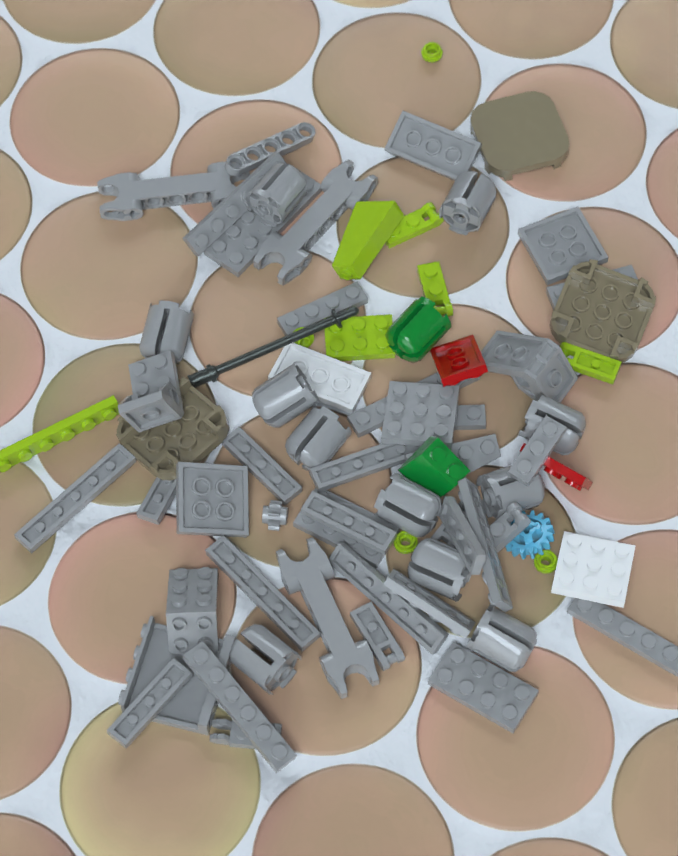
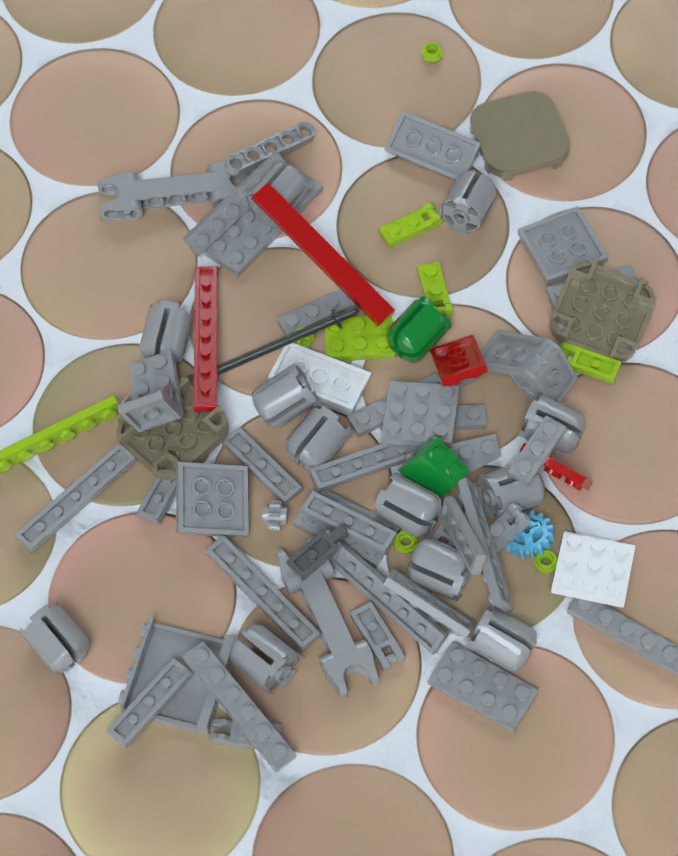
(56, 638): none -> light grey cylinder
(192, 609): light grey bracket -> none
(205, 339): none -> red tile
(293, 247): light grey piece -> none
(317, 552): none -> dark grey hinge
(323, 254): none -> red tile
(365, 236): lime slope -> none

